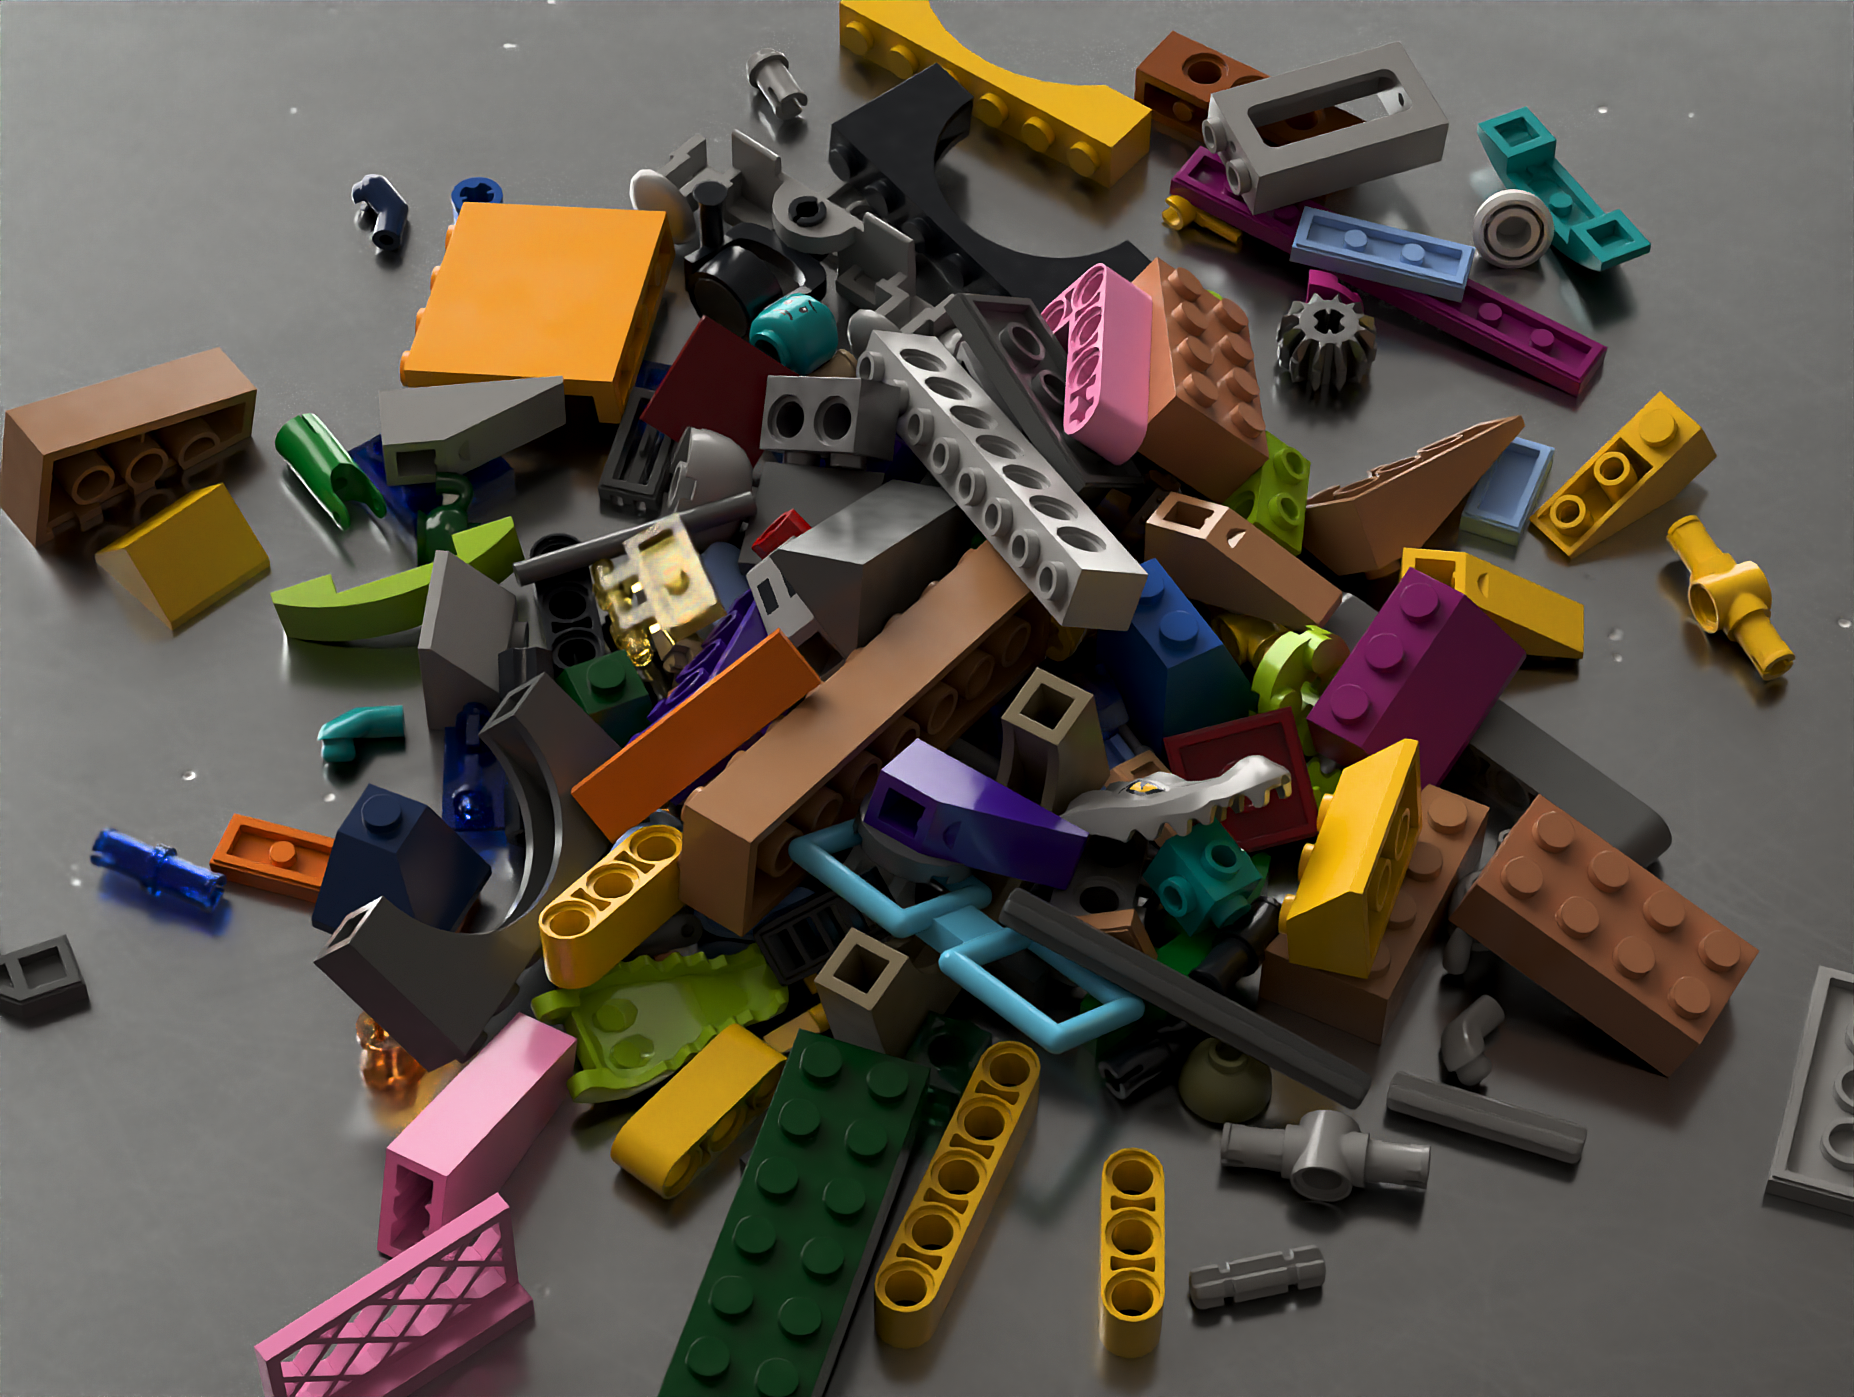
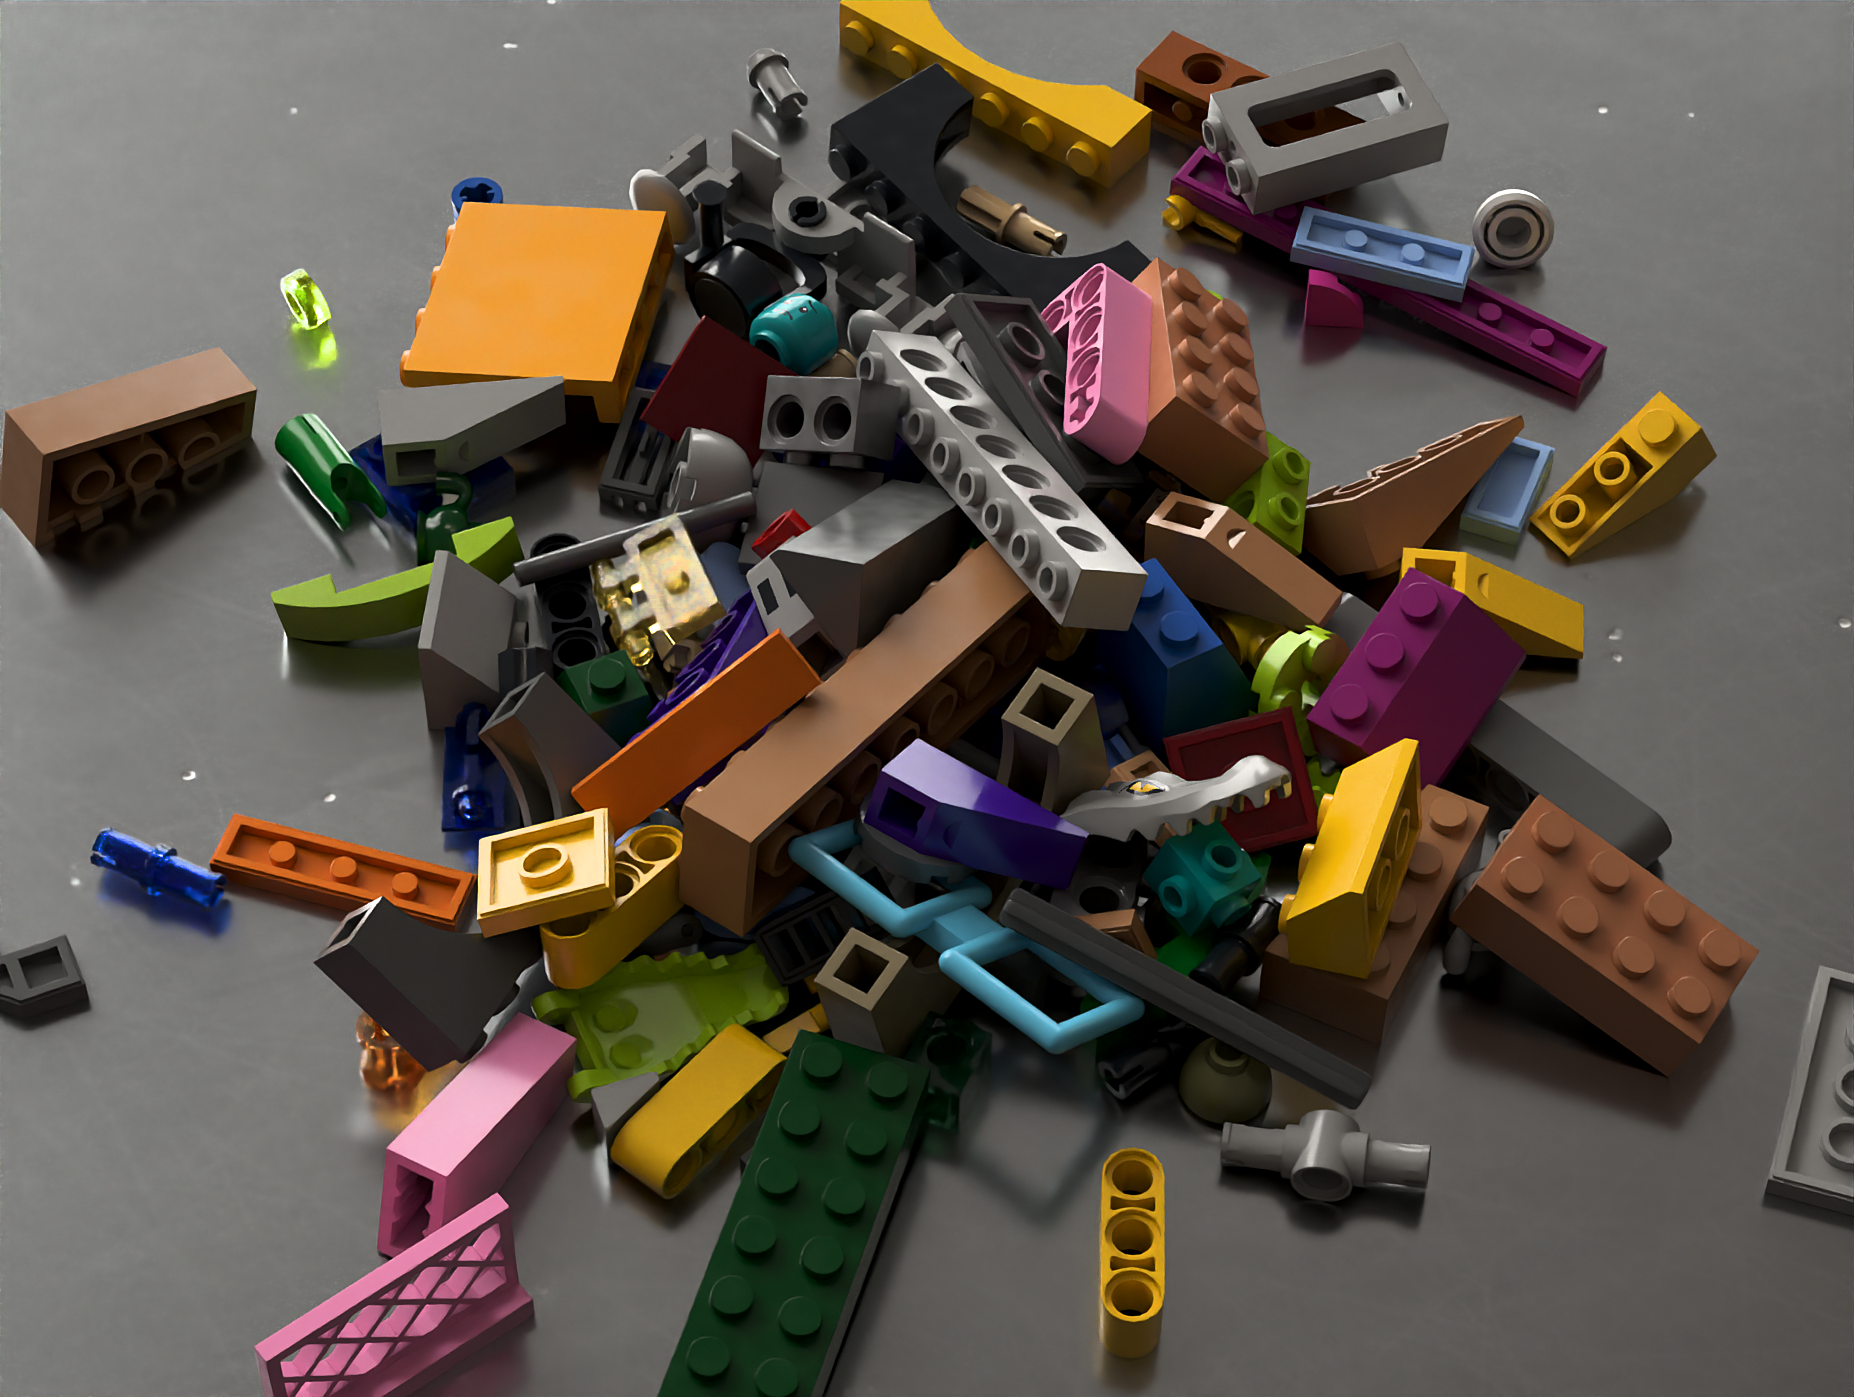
(186, 555): yellow slope -> none
(305, 299): none -> clear neon green tile
(359, 723): teal arm -> none
(391, 208): dark blue arm -> none
(400, 853): dark blue slope -> none
(546, 872): none -> yellow tile
(617, 1103): none -> light grey slope
(954, 1219): yellow beam -> none
(1010, 223): none -> tan axle
(1257, 1277): light grey axle -> none
(1326, 342): flat silver gear -> none
(1463, 1040): light grey arm -> none
(1486, 1117): light grey axle -> none
(1526, 161): teal slope -> none
(1730, 597): yellow pin -> none

